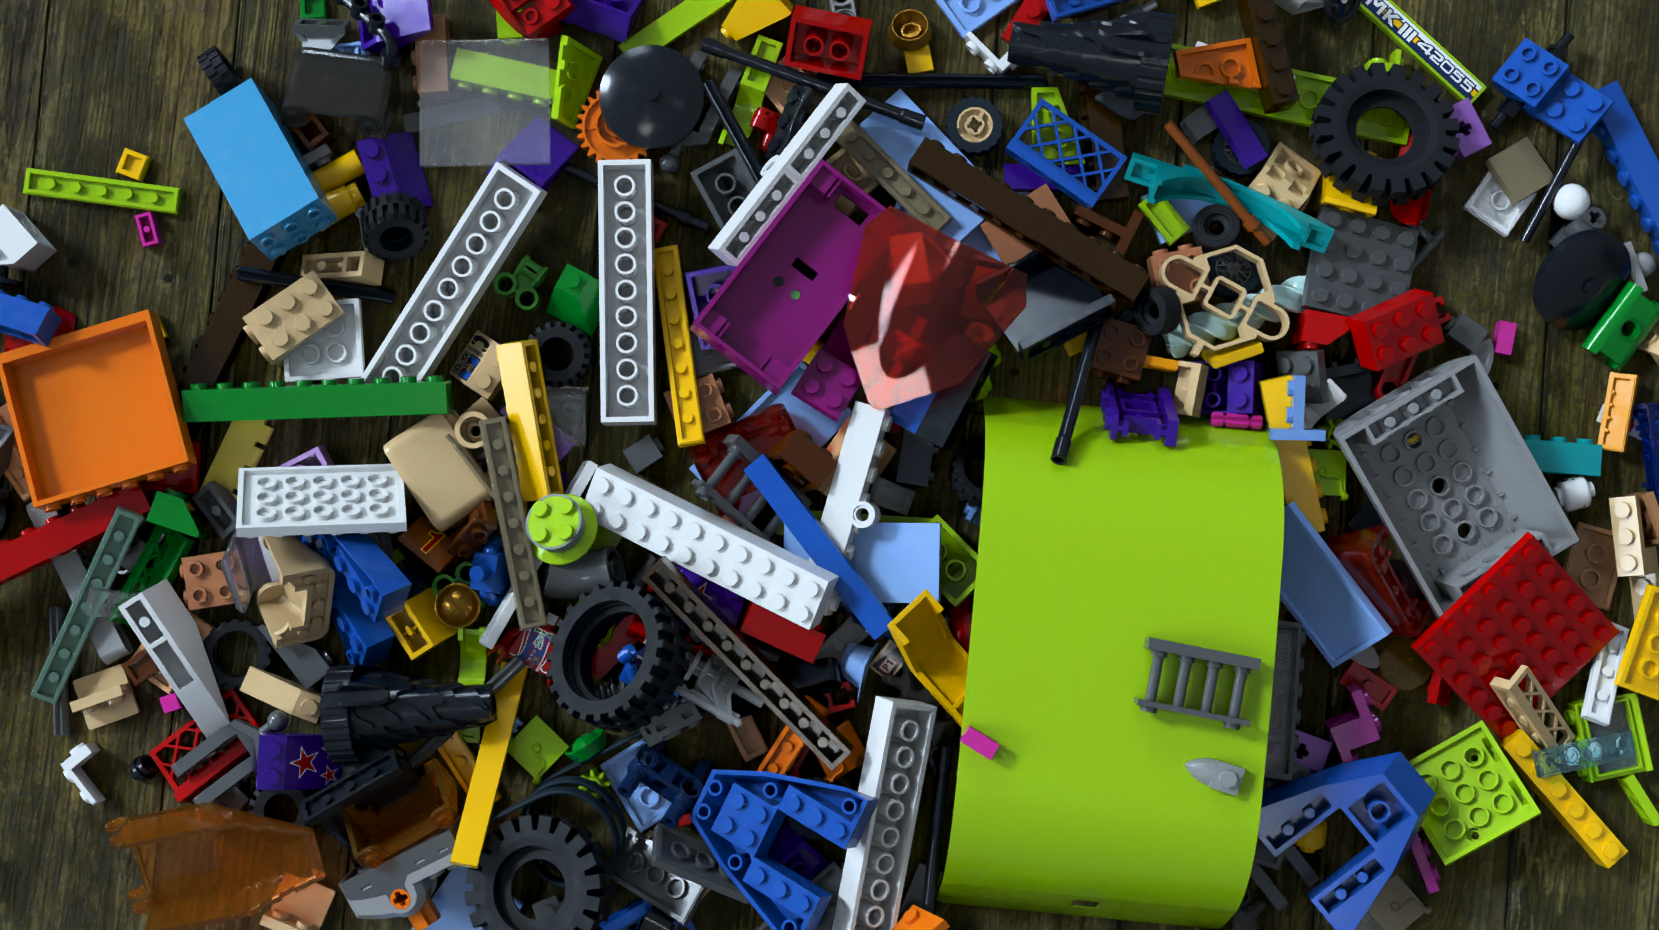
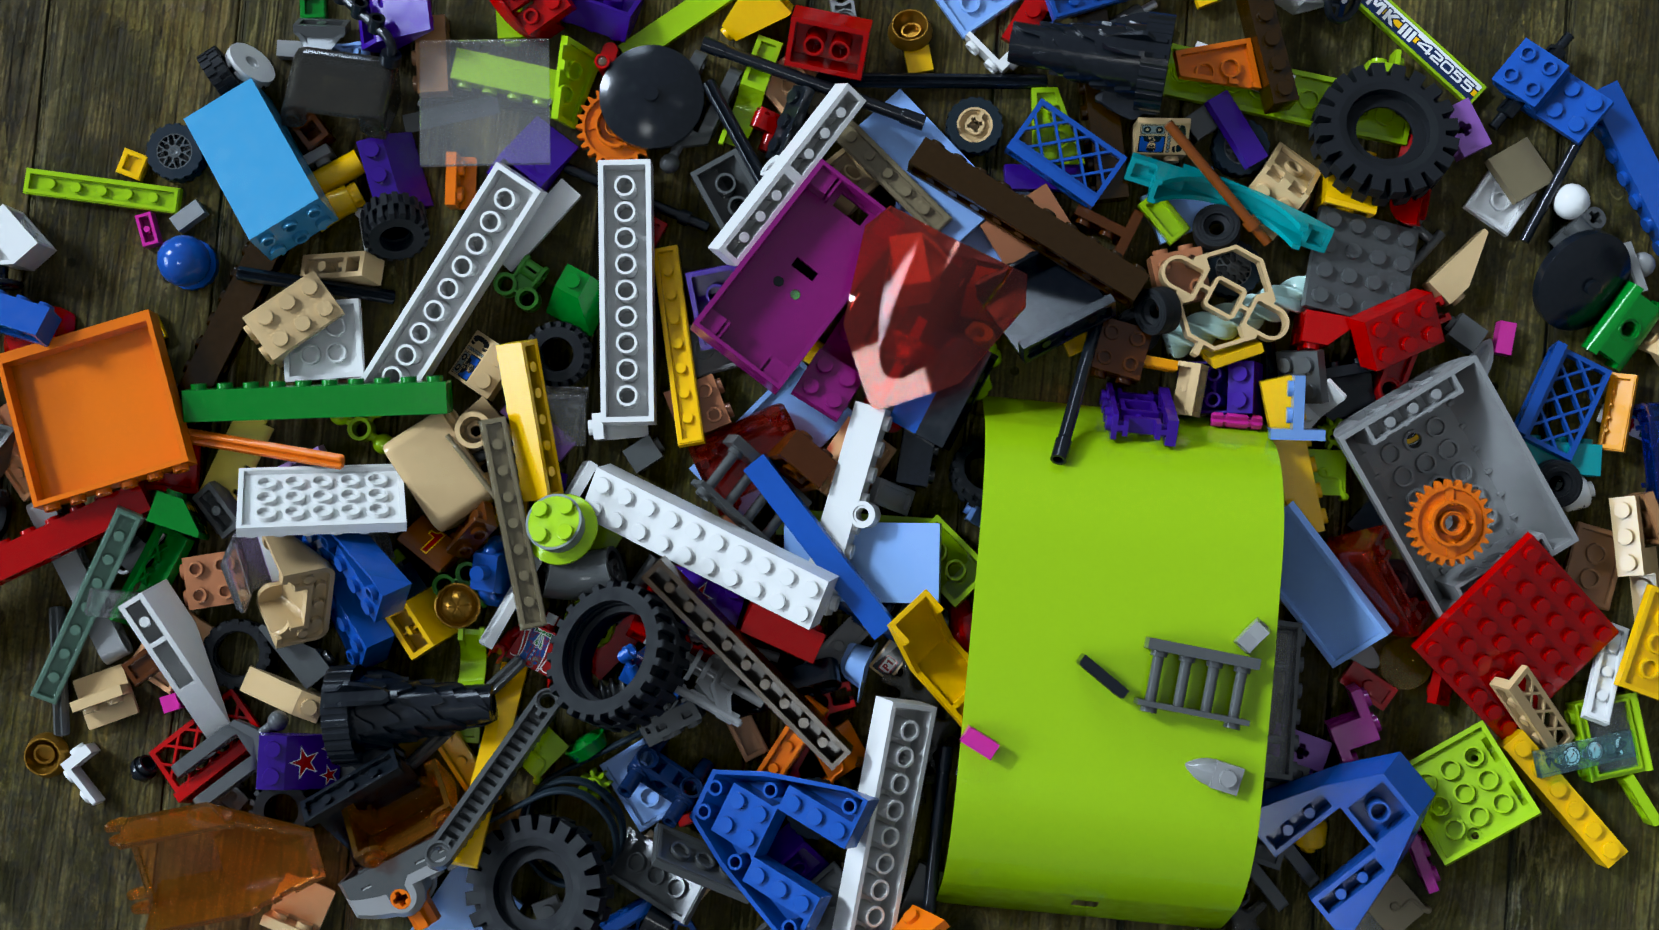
(45, 754): none -> pearl gold hat
(175, 154): none -> black wheel
(187, 262): none -> blue tile
(189, 216): none -> light grey piece
(250, 64): none -> white tile
(267, 449): none -> orange axle
(286, 49): none -> light grey piece
(378, 440): none -> lime piece
(460, 186): none -> orange bracket
(492, 780): none -> dark grey gear
(548, 215): none -> white tile
(605, 433): none -> white bracket
(607, 56): none -> red piece
(1102, 676): none -> black tile
(1152, 139): none -> tan slope
(1252, 635): none -> light grey piece
(1457, 271): none -> tan slope
(1468, 524): none -> orange gear
(1543, 386): none -> blue fence
(1570, 477): none -> black tyre

